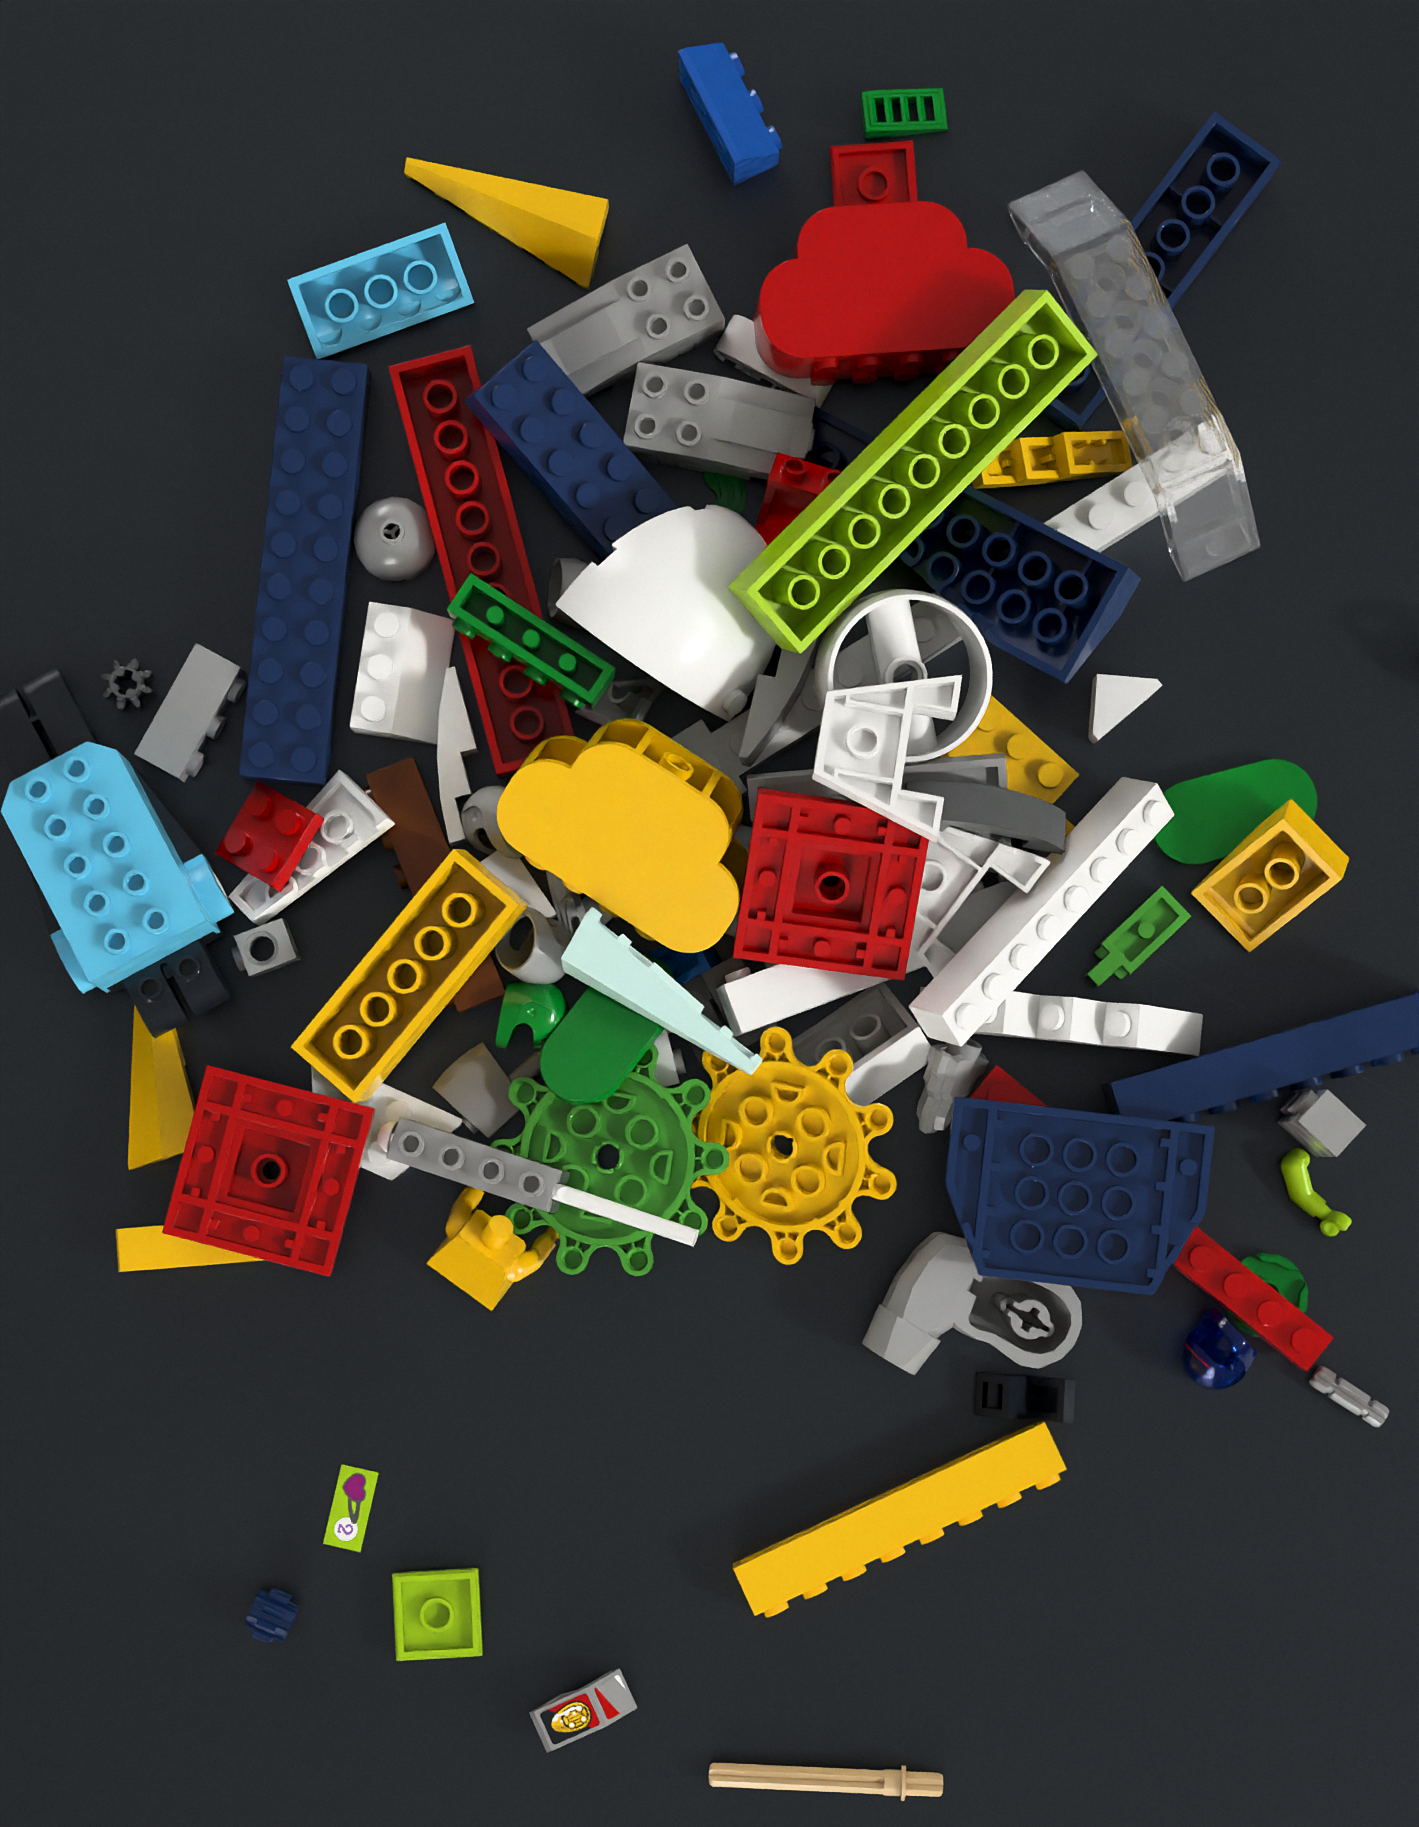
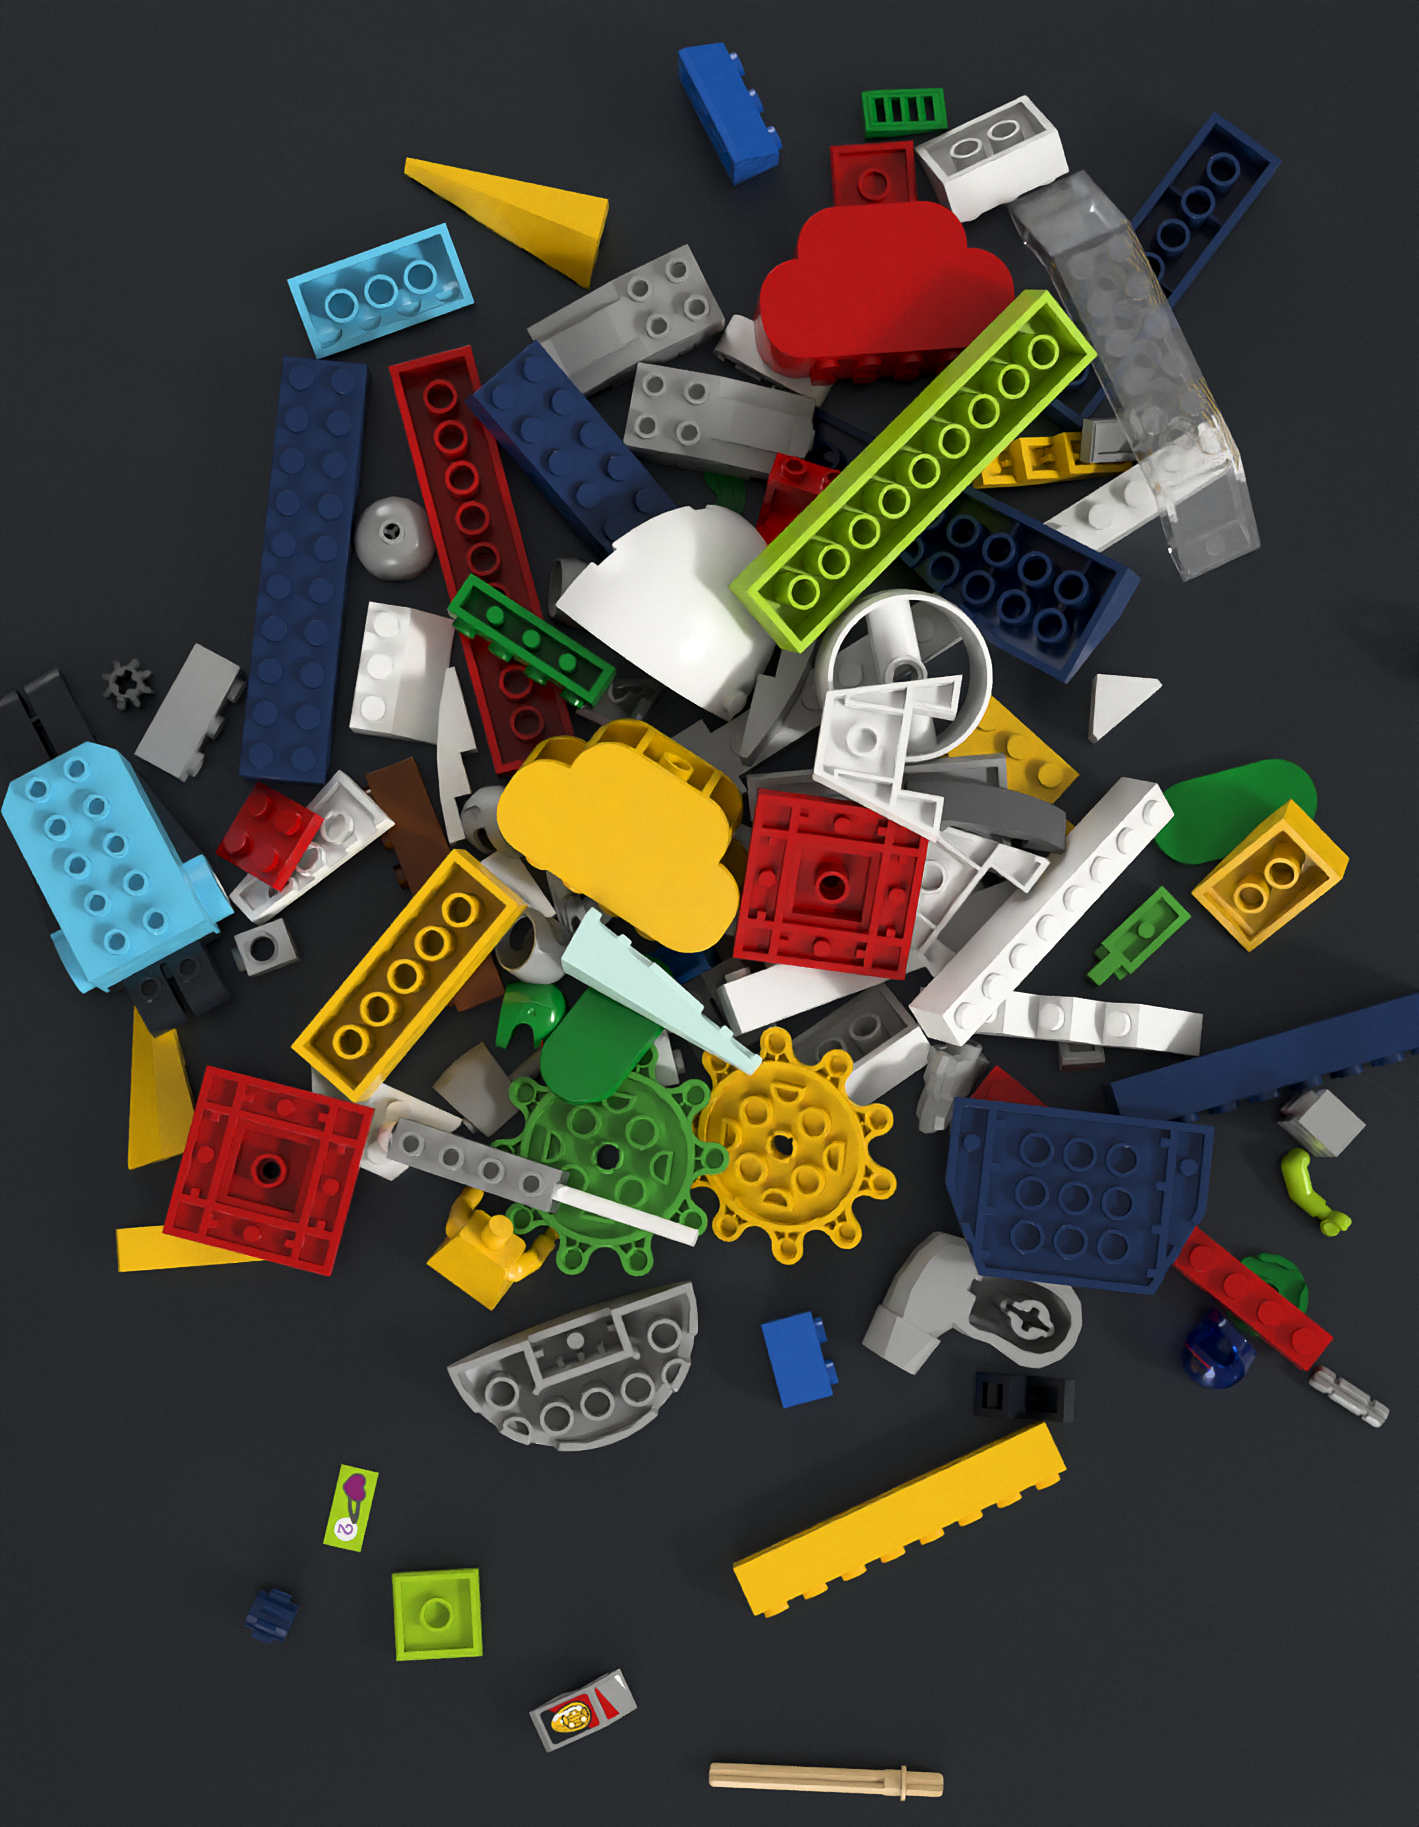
(585, 1372): none -> light grey brick
(798, 1359): none -> blue brick
(993, 159): none -> white slope
(1080, 1056): none -> white slope
(1104, 441): none -> light grey tile

